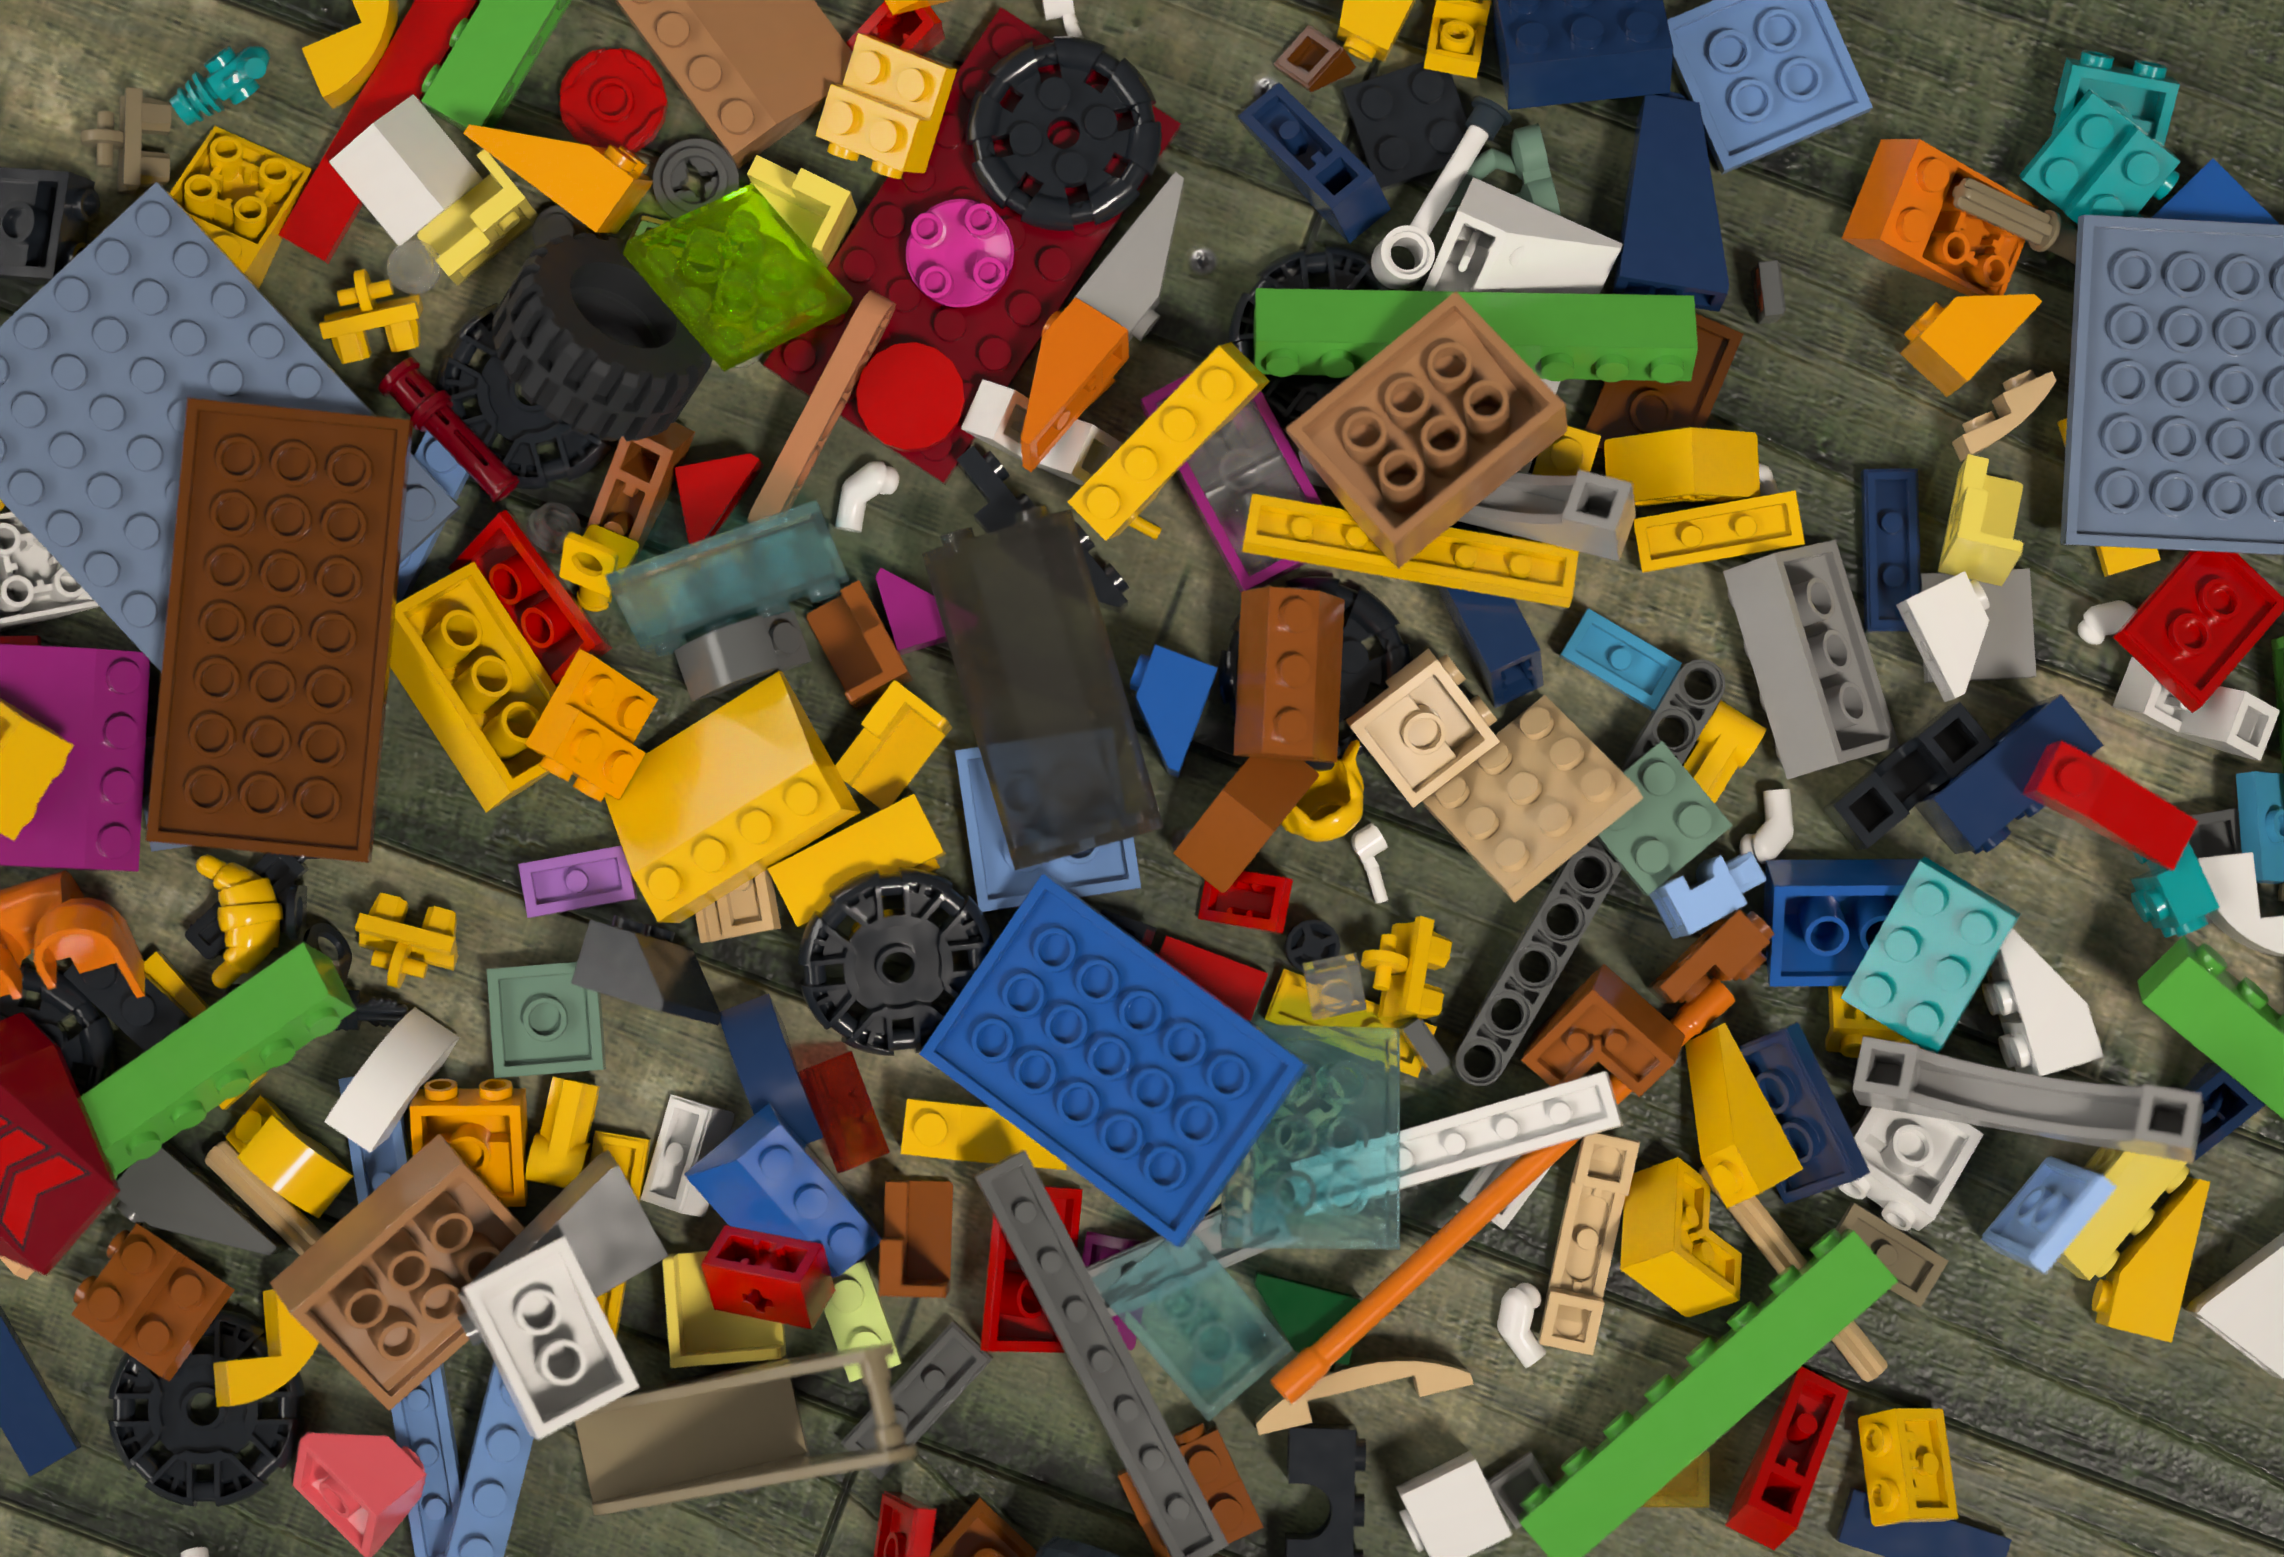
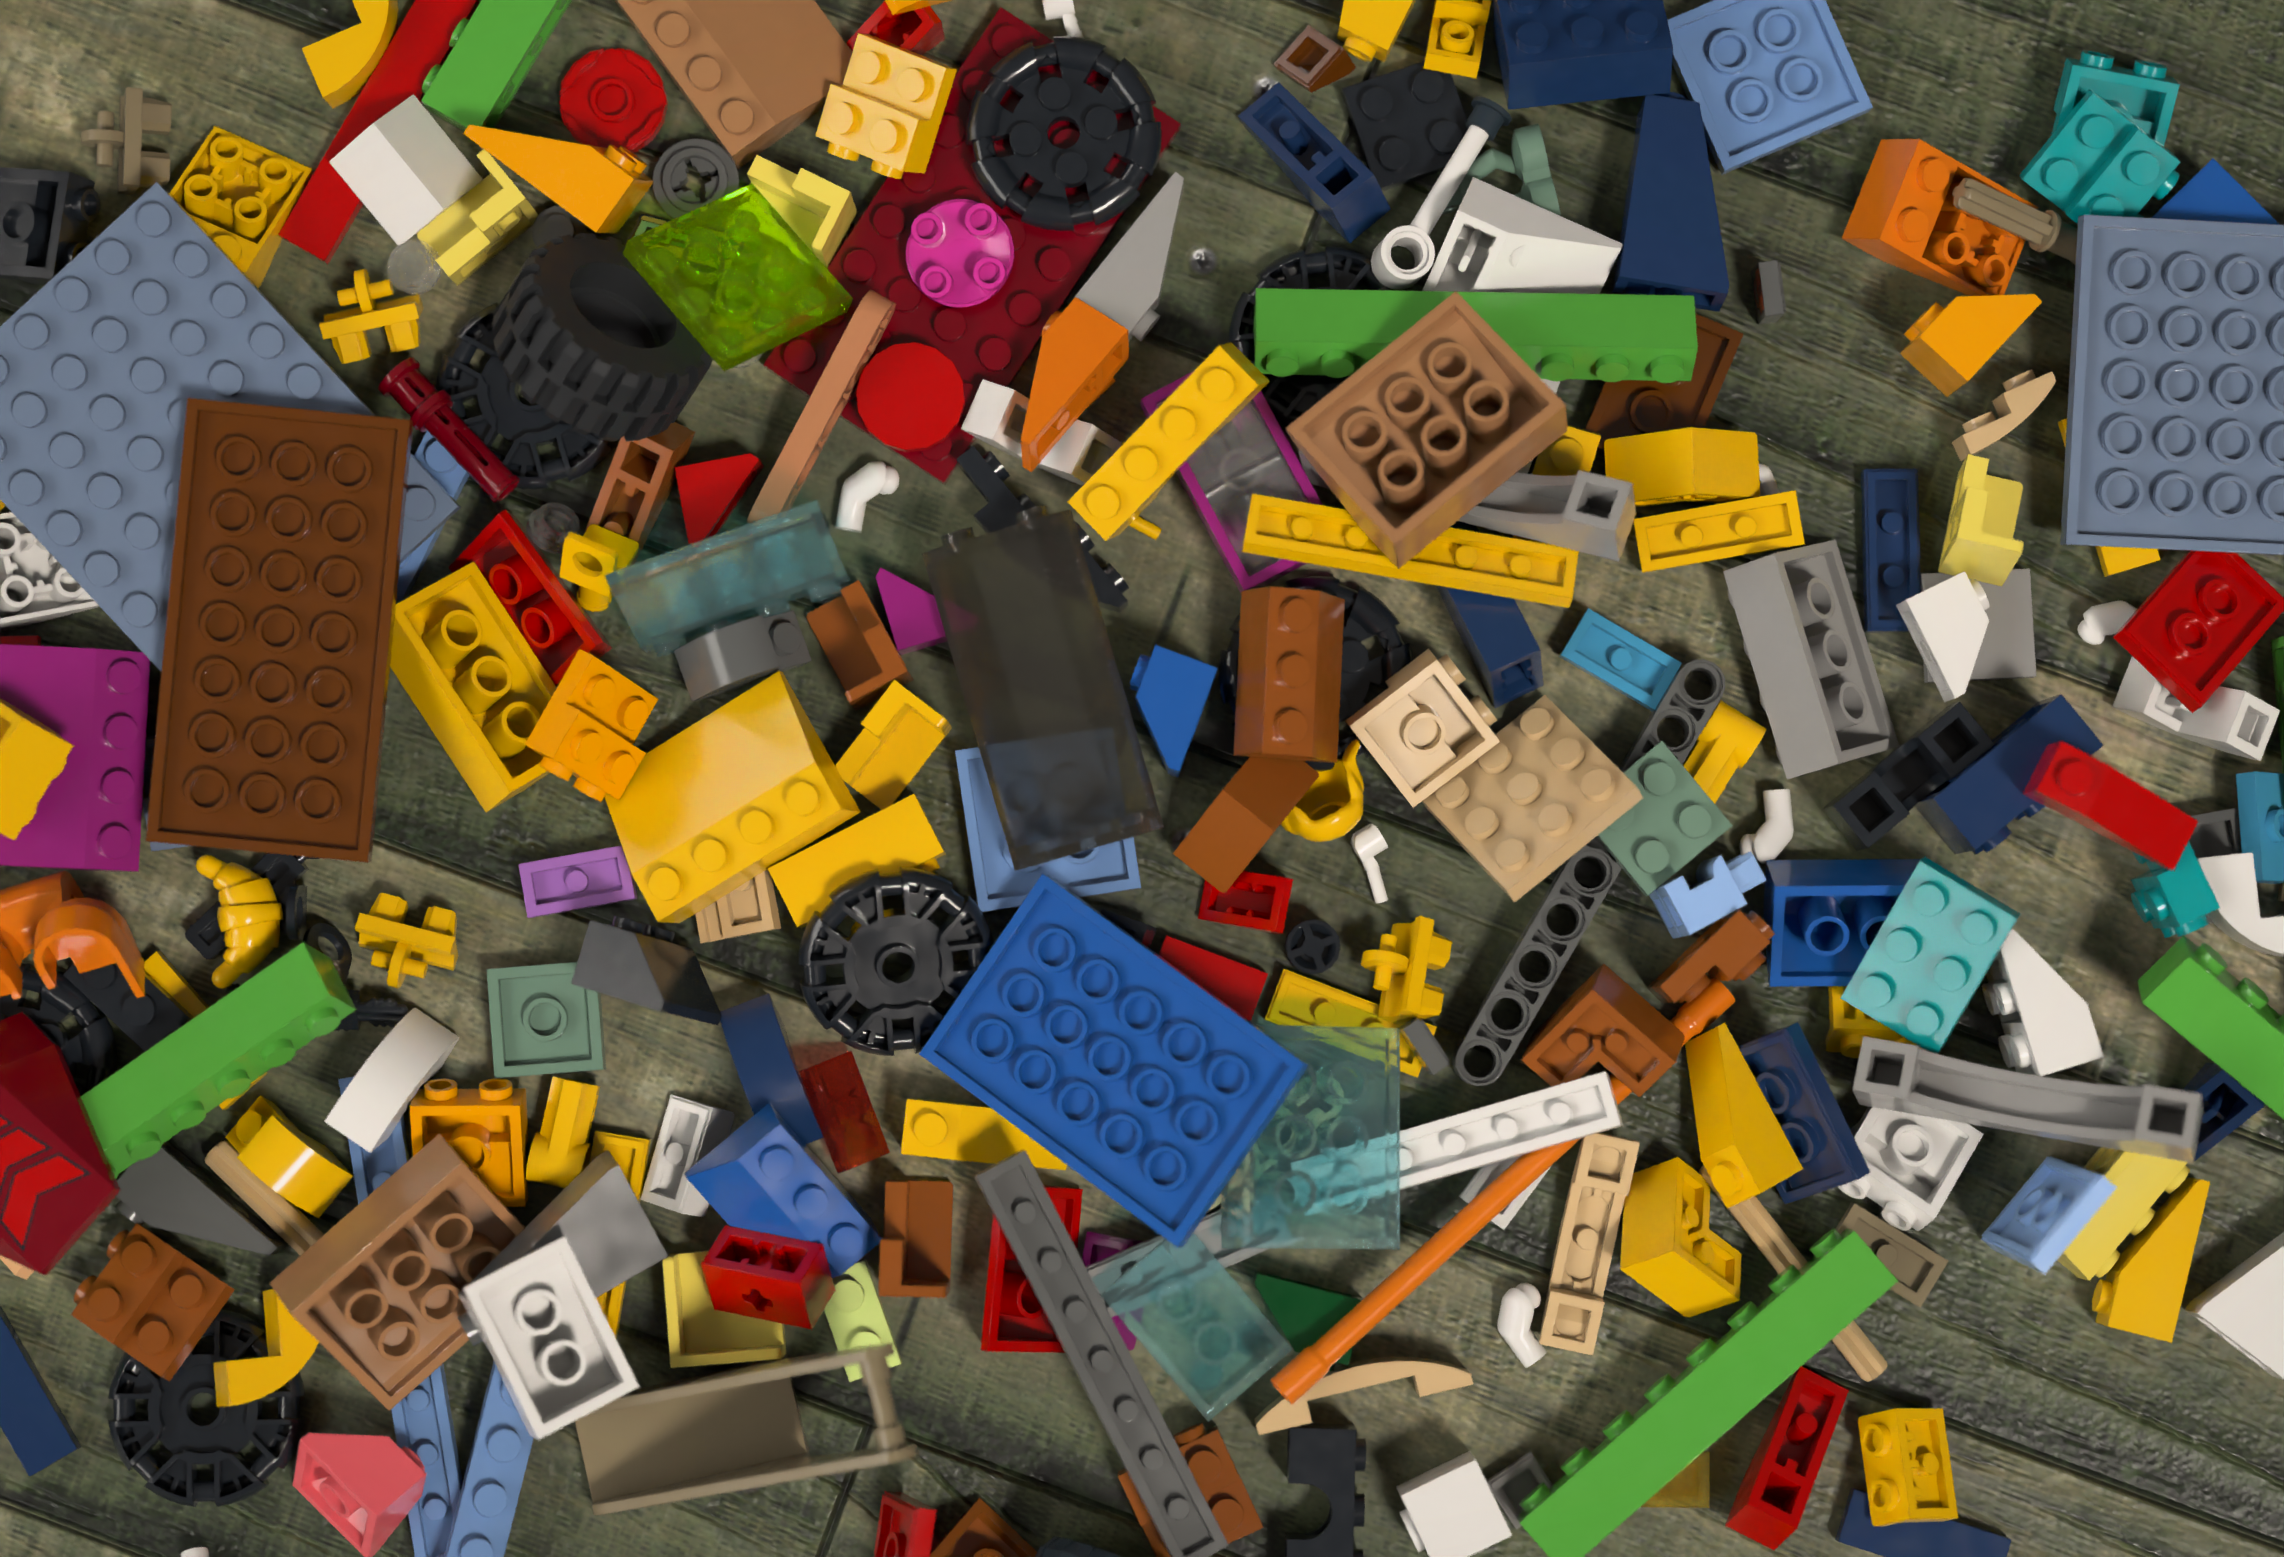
(228, 77): teal piece -> none
(925, 1390): dark grey tile -> none
(1334, 986): clear plate -> none

